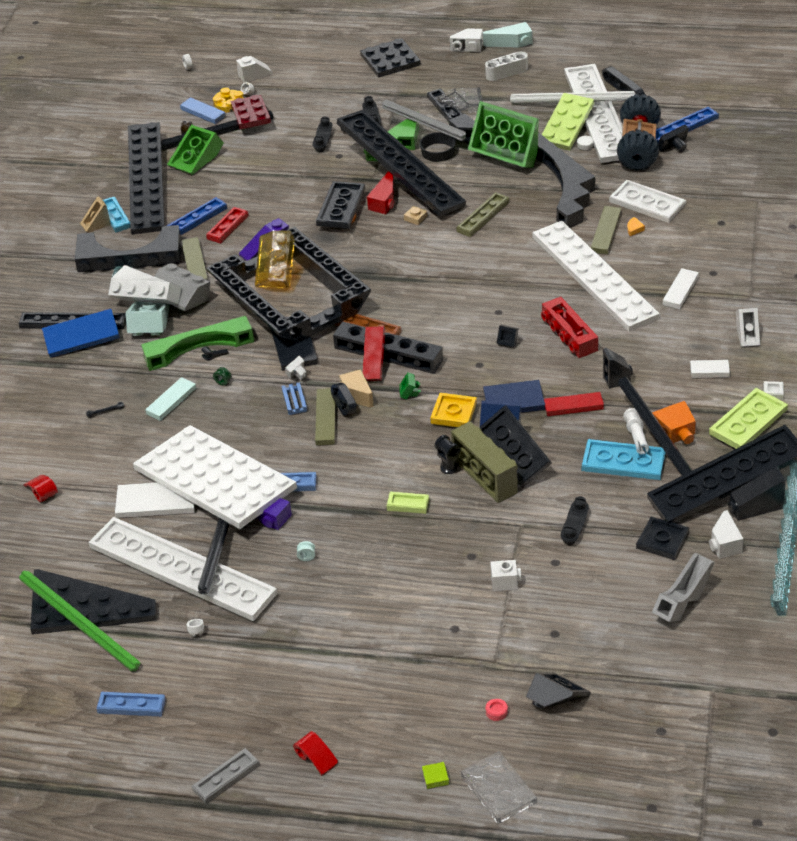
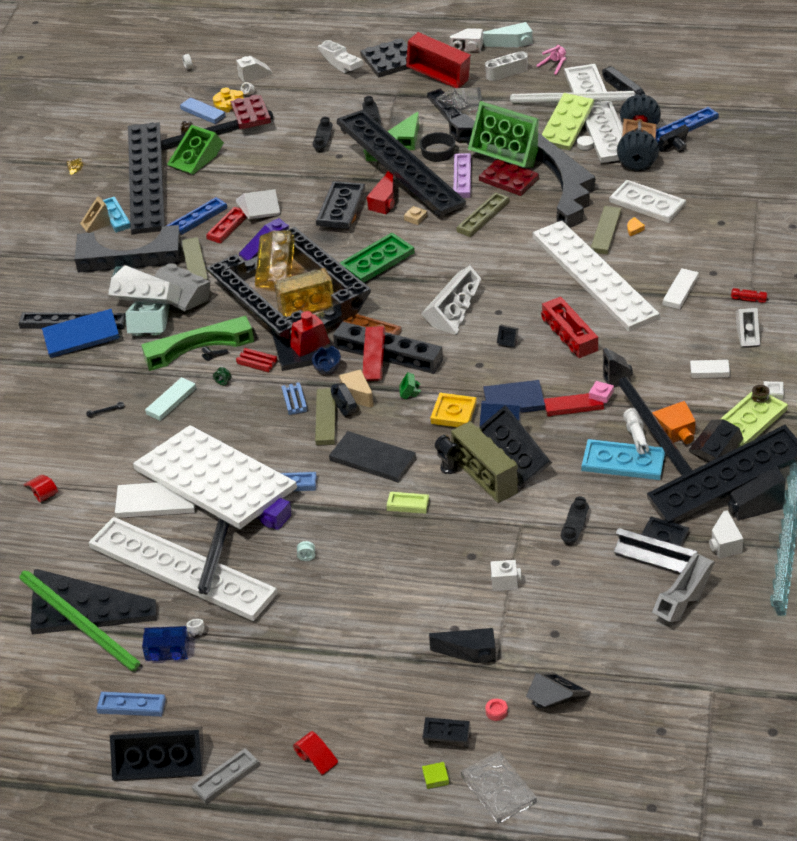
(74, 165): none -> clear yellow tile
(157, 753): none -> black slope
(165, 643): none -> clear blue brick
(257, 360): none -> red tile
(259, 204): none -> white slope
(296, 368): white tile -> none
(304, 292): none -> clear yellow brick
(308, 334): none -> red torso
(326, 360): none -> dark blue hair
(338, 56): none -> white slope
(372, 456): none -> black tile
(378, 257): none -> green plate
(424, 120): light grey axle -> none
(438, 60): none -> red piece
(446, 730): none -> black hinge
(451, 303): none -> white wedge
(462, 174): none -> lavender tile
(467, 645): none -> black slope
(509, 177): none -> dark red plate
(557, 54): none -> bright pink plant
(601, 391): none -> bright pink plate
(652, 551): none -> fence
(716, 440): none -> black slope
(749, 295): none -> red axle
(760, 393): none -> dark brown bush

